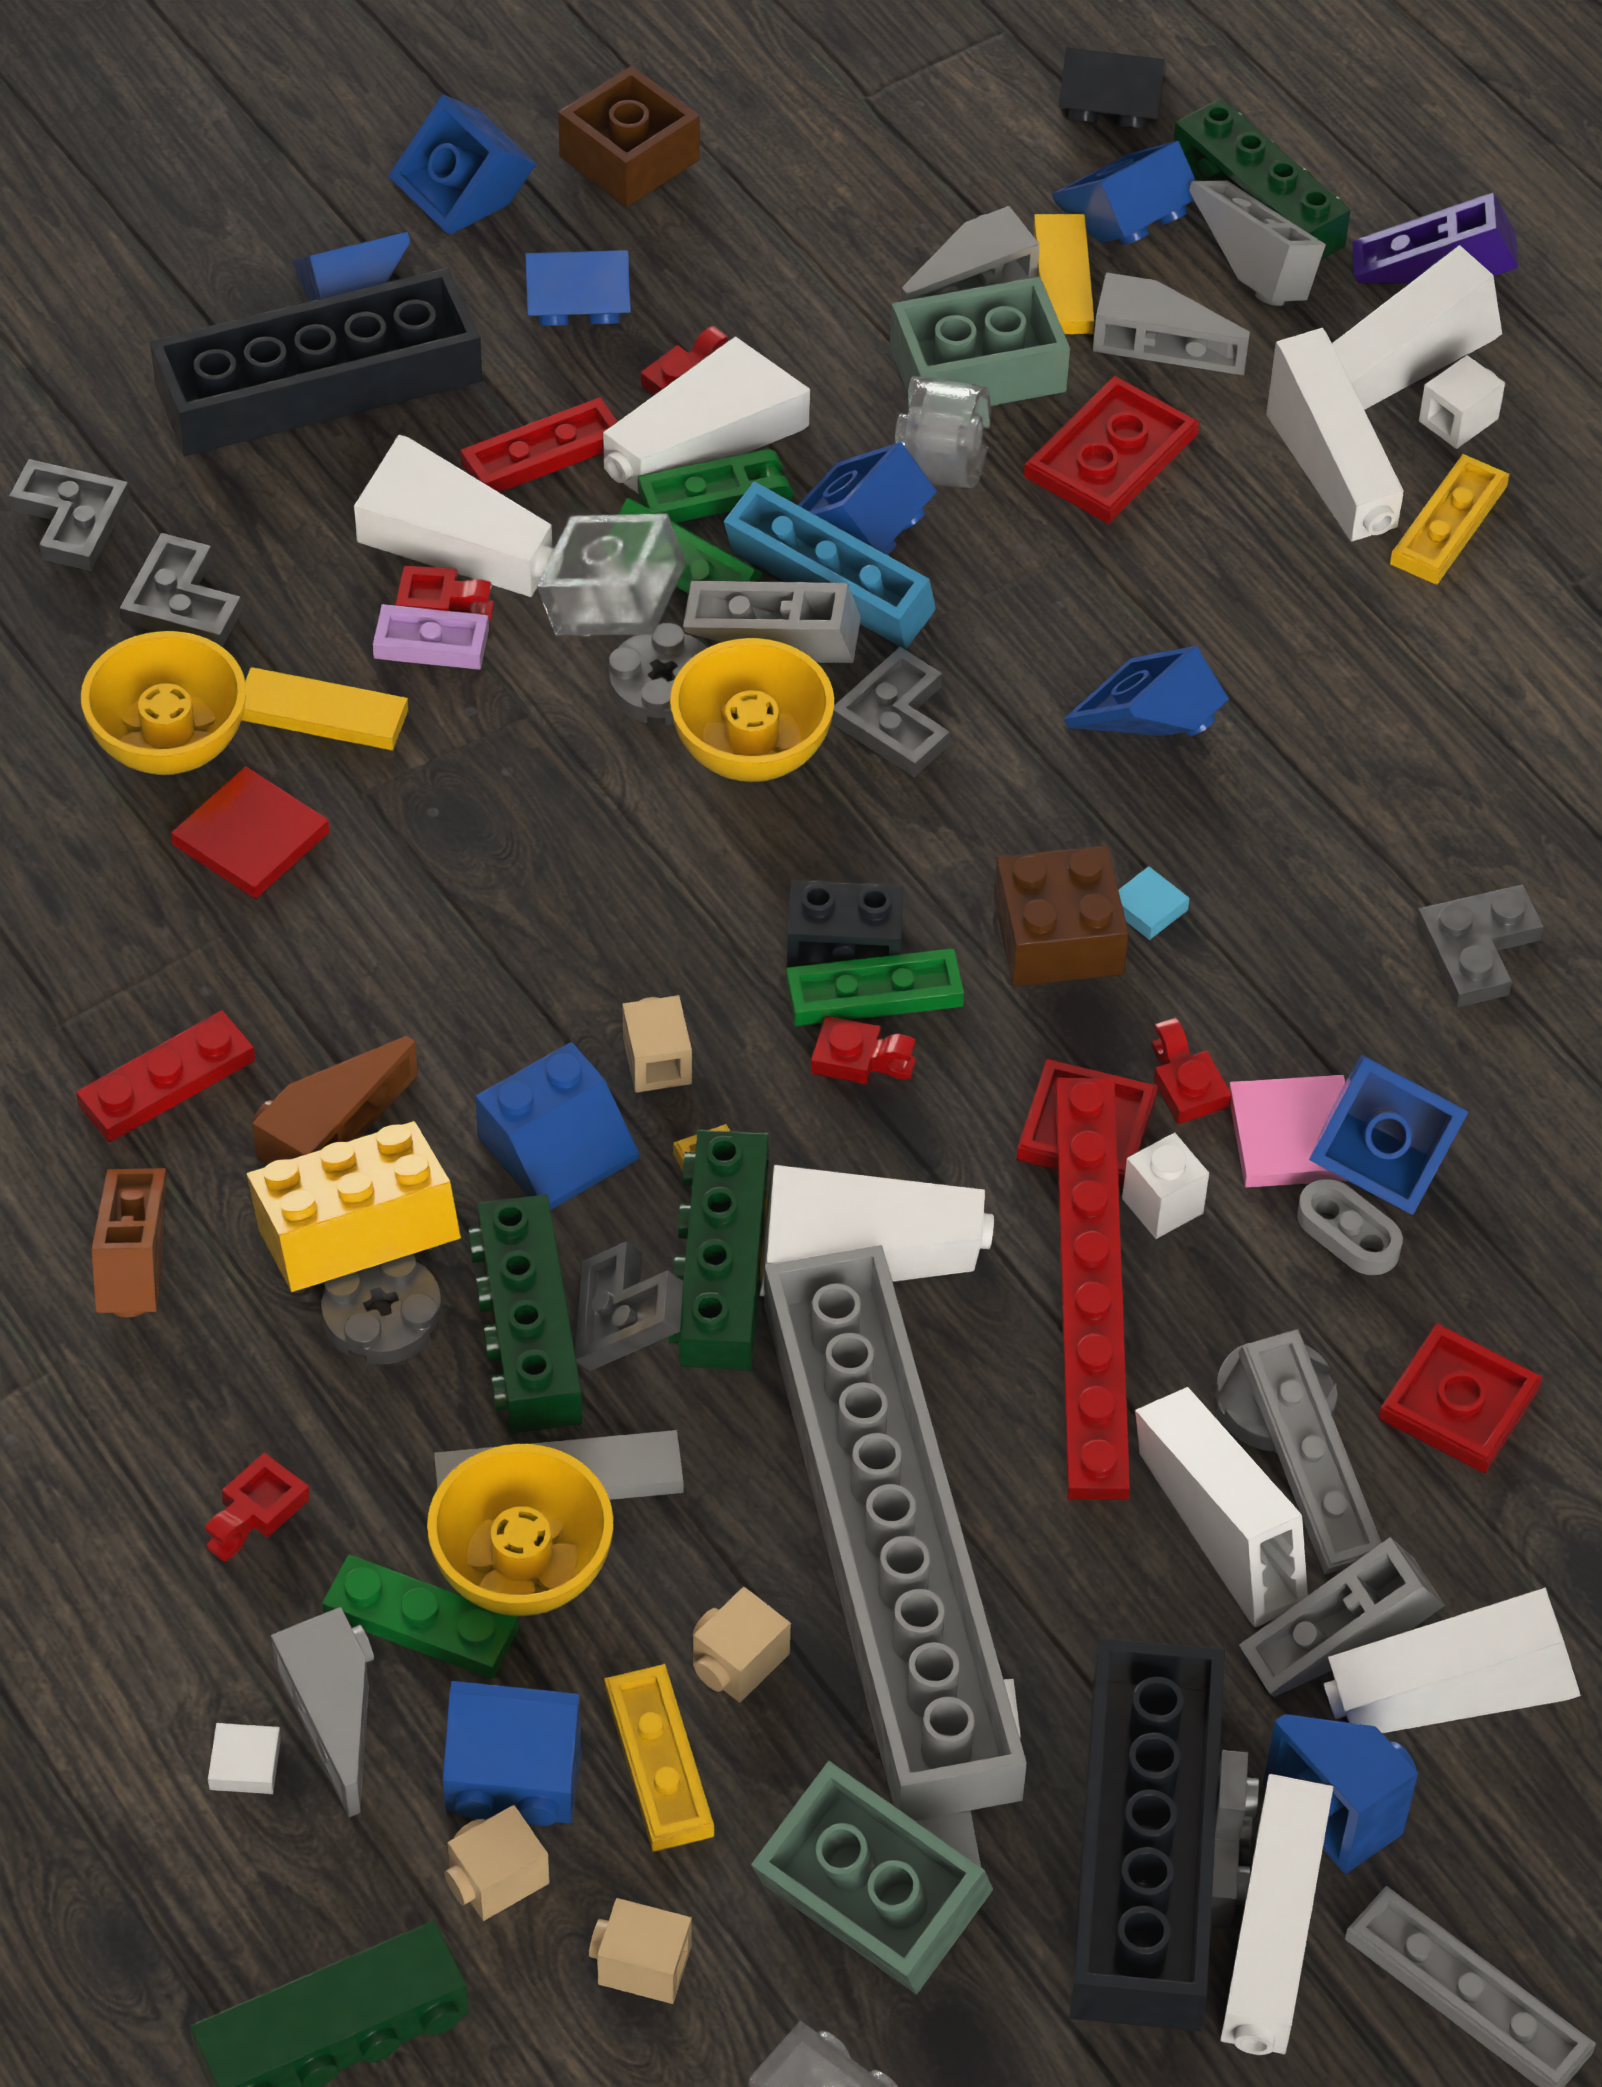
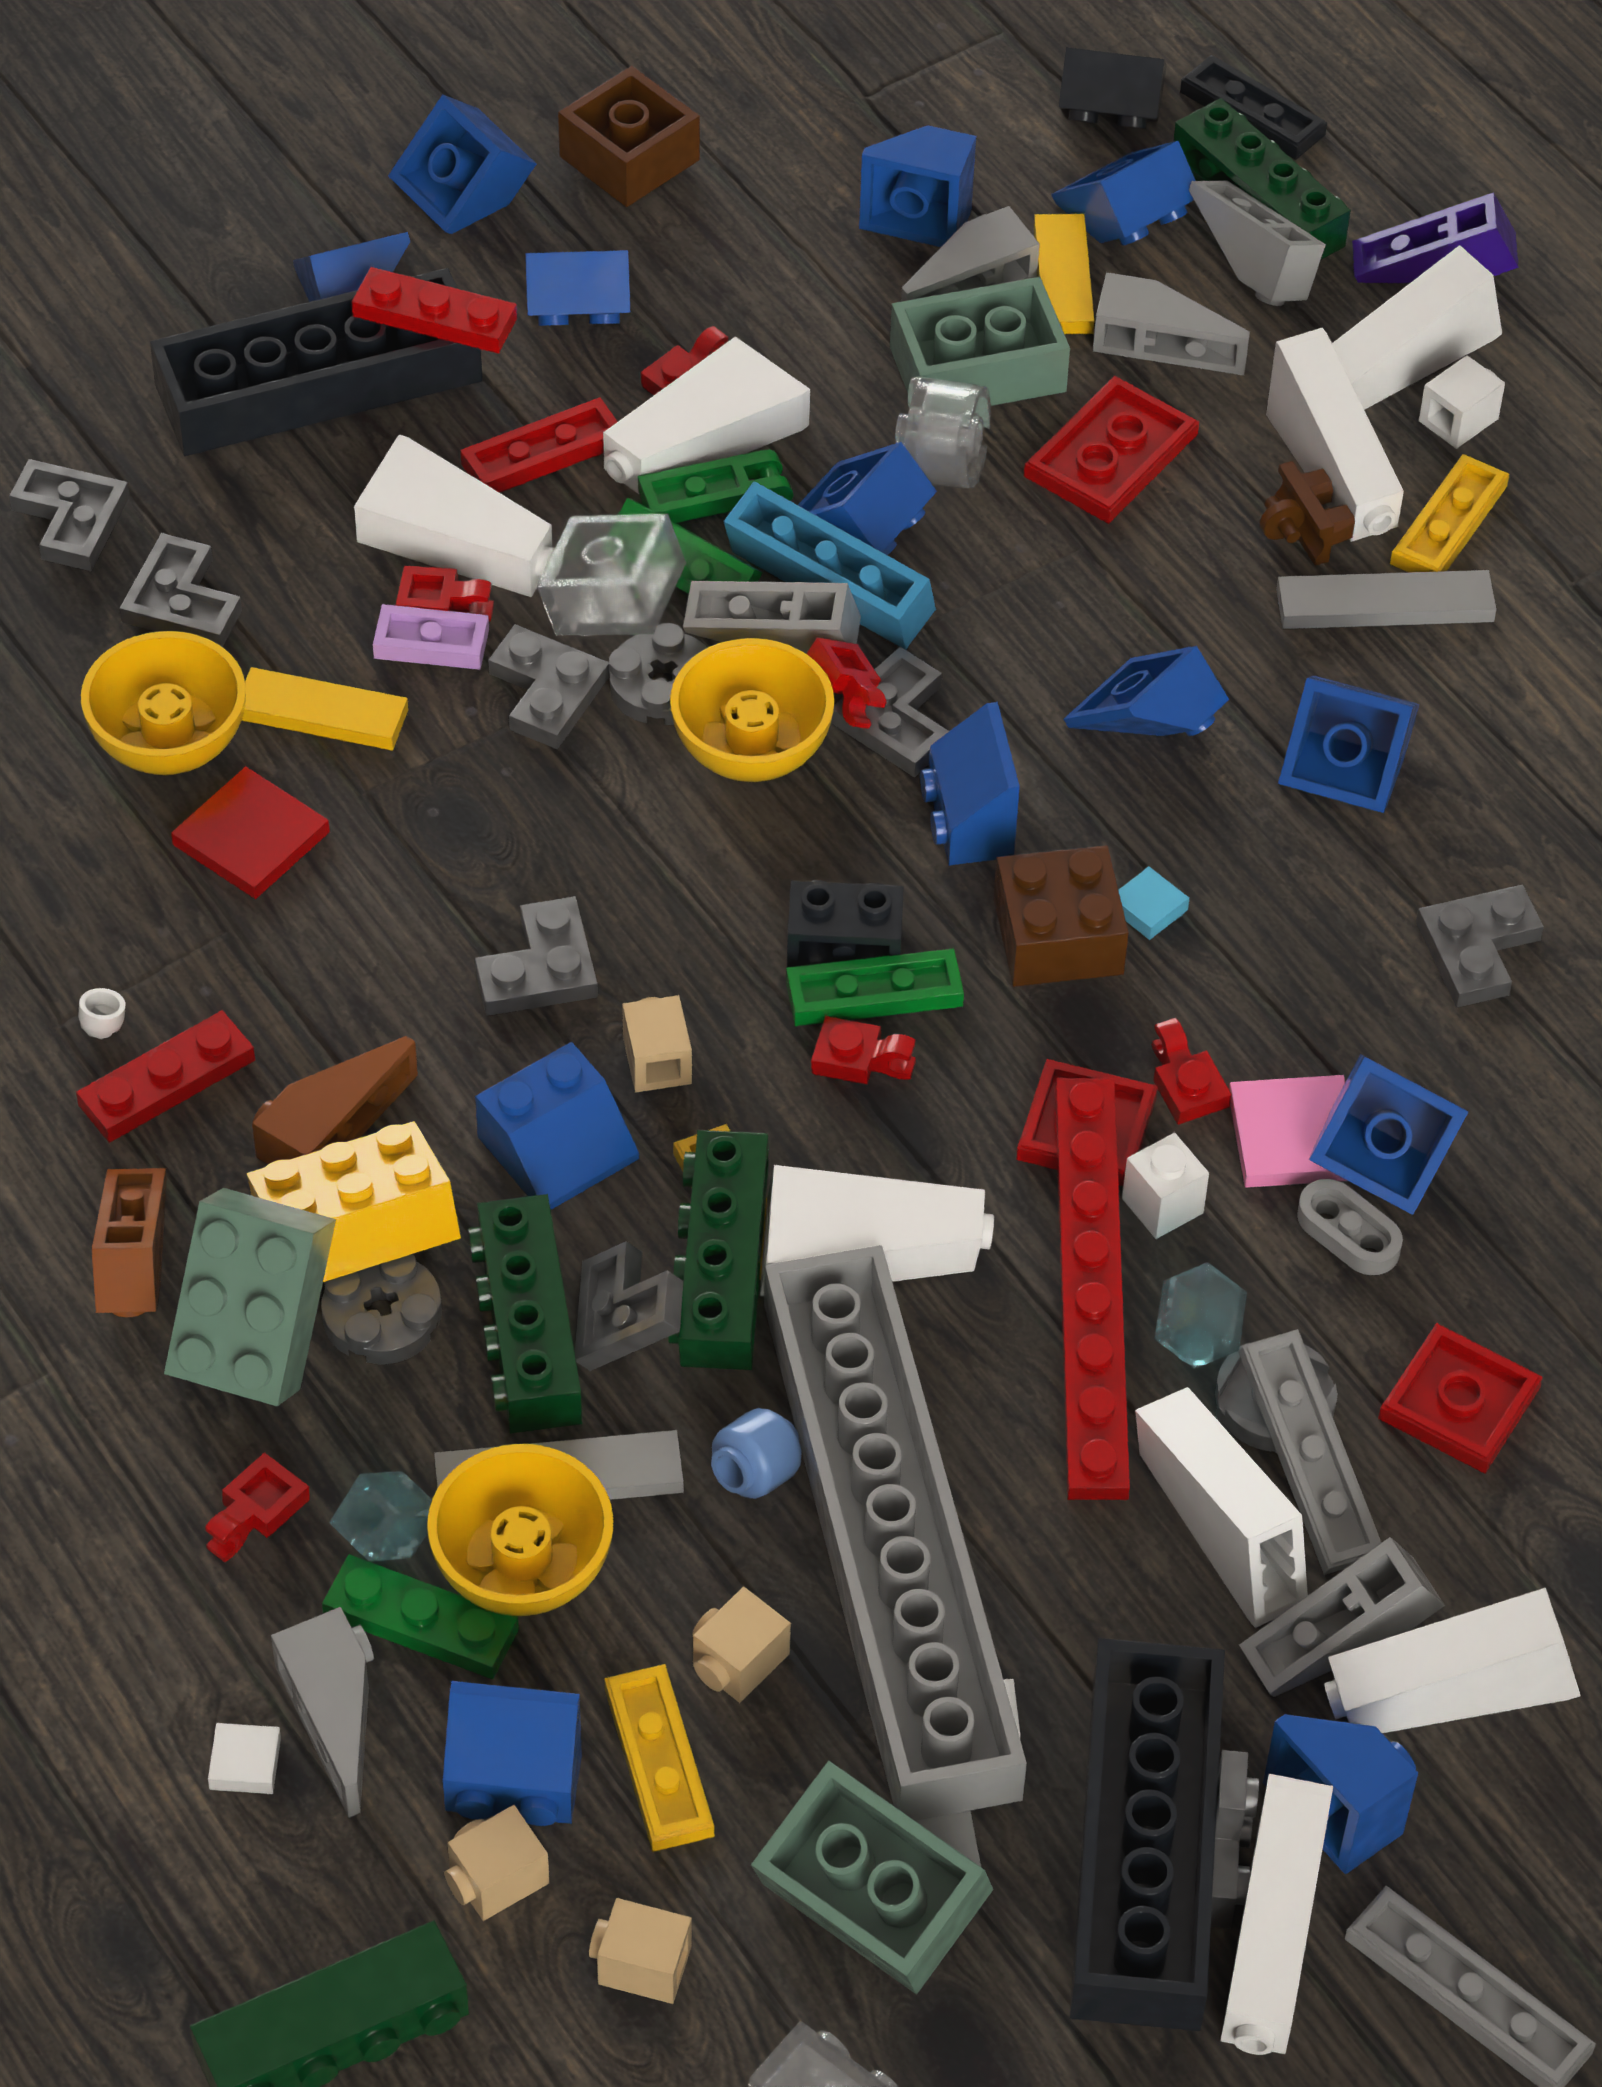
(101, 1012): none -> white hinge
(249, 1296): none -> sand green brick
(384, 1516): none -> clear light blue brick
(434, 310): none -> red plate
(550, 971): none -> flat silver plate
(557, 683): none -> flat silver plate
(756, 1453): none -> medium blue head
(851, 676): none -> red plate
(918, 185): none -> blue slope
(973, 789): none -> blue slope
(1201, 1315): none -> clear light blue brick
(1269, 112): none -> black tile
(1299, 514): none -> reddish brown hips
(1348, 743): none -> blue slope
(1386, 599): none -> light grey tile

